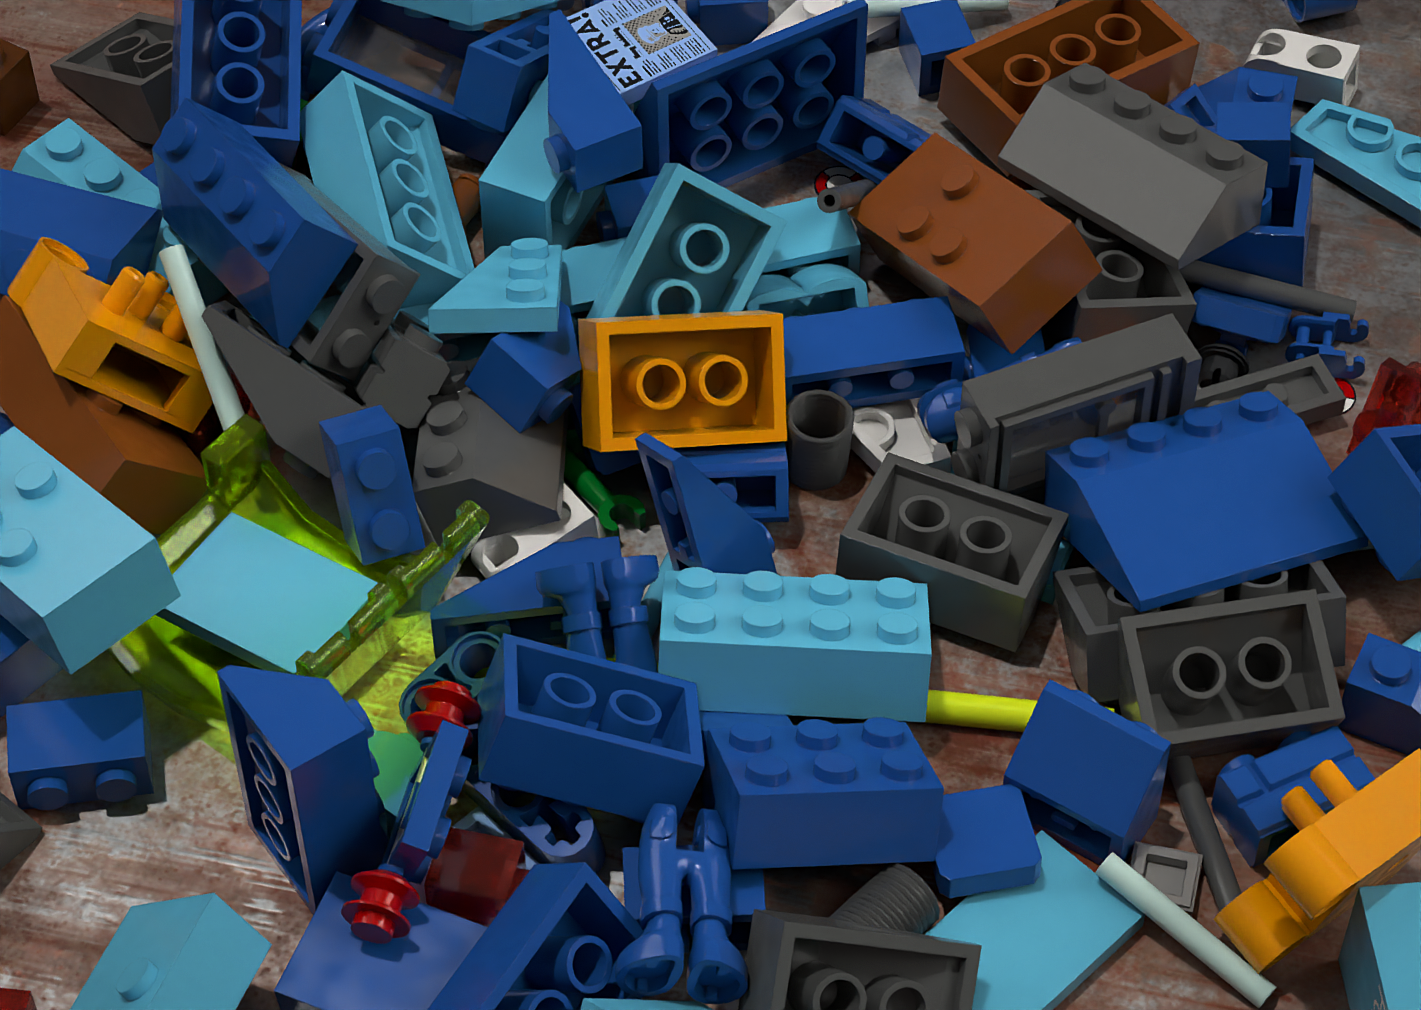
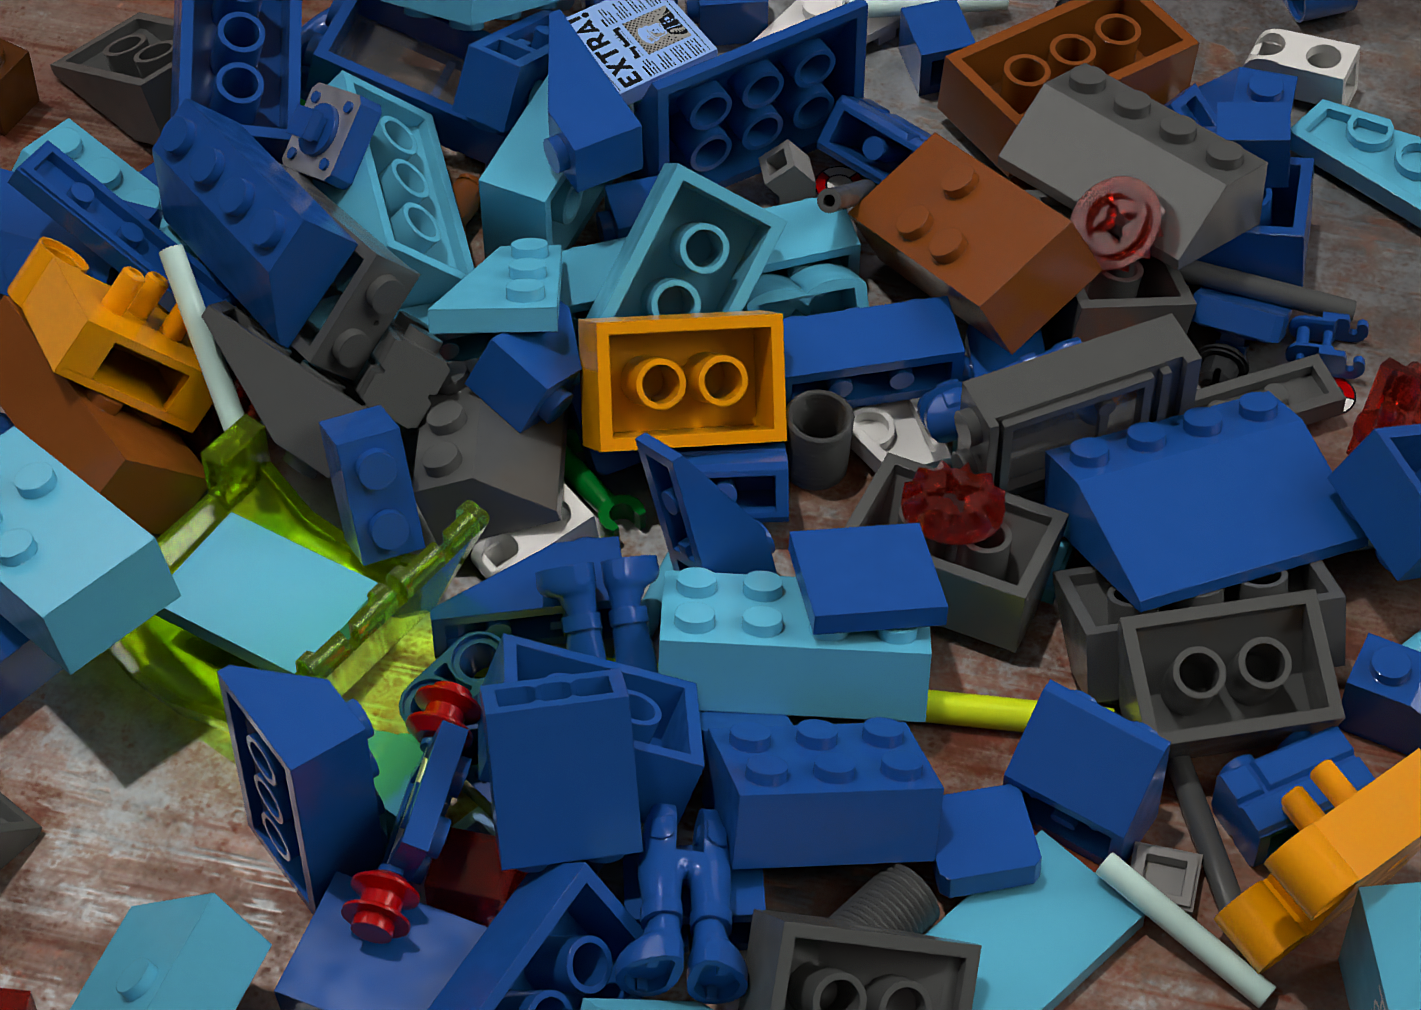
(79, 750): blue brick -> none
(104, 220): none -> blue tile
(331, 135): none -> blue piece
(562, 769): none -> blue brick
(788, 173): none -> light grey piece
(867, 578): none -> blue tile
(939, 518): none -> clear red gear
(1097, 213): none -> clear red gear

